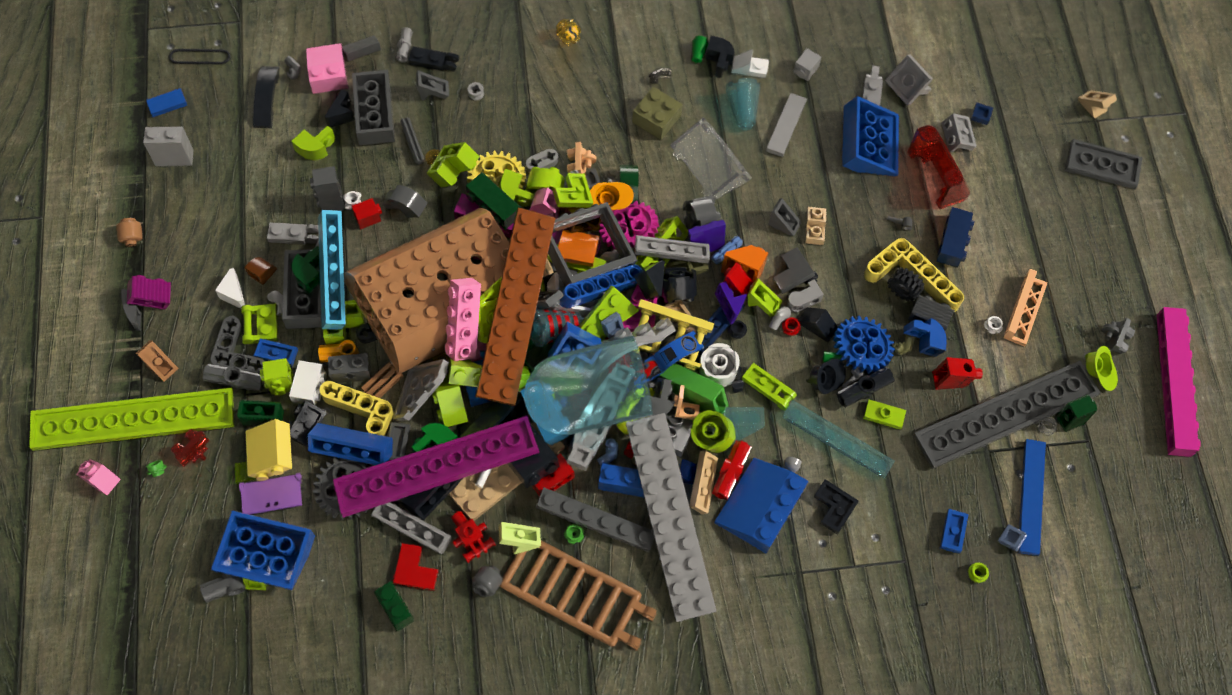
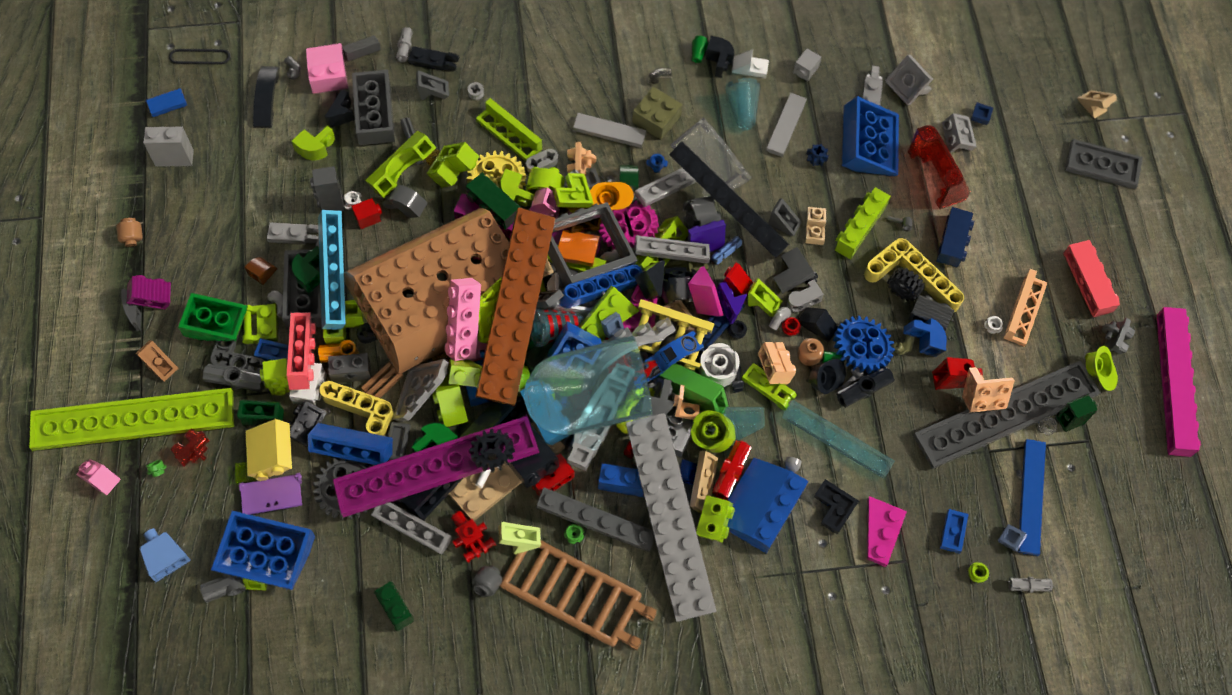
(161, 555): none -> medium blue torso
(211, 318): none -> green slope
(230, 290): white slope -> none
(300, 351): none -> coral brick
(385, 177): none -> lime arch
(409, 572): red tile -> none
(492, 448): none -> black gear
(515, 127): none -> lime fence
(568, 31): clear yellow head -> none
(609, 130): none -> light grey tile
(611, 452): light blue arm -> none
(657, 158): none -> blue plate
(663, 187): none -> light grey tile
(705, 294): none -> dark pink slope
(715, 519): none -> lime brick
(729, 199): none -> black brick
(749, 257): orange slope -> none
(776, 363): none -> light nougat brick
(810, 352): none -> medium nougat head
(817, 155): none -> dark blue gear
(862, 223): none -> lime brick
(883, 529): none -> dark pink wing
(884, 414): lime plate -> none
(986, 394): none -> light nougat bracket
(1030, 584): none -> light grey pin
(1091, 278): none -> coral brick

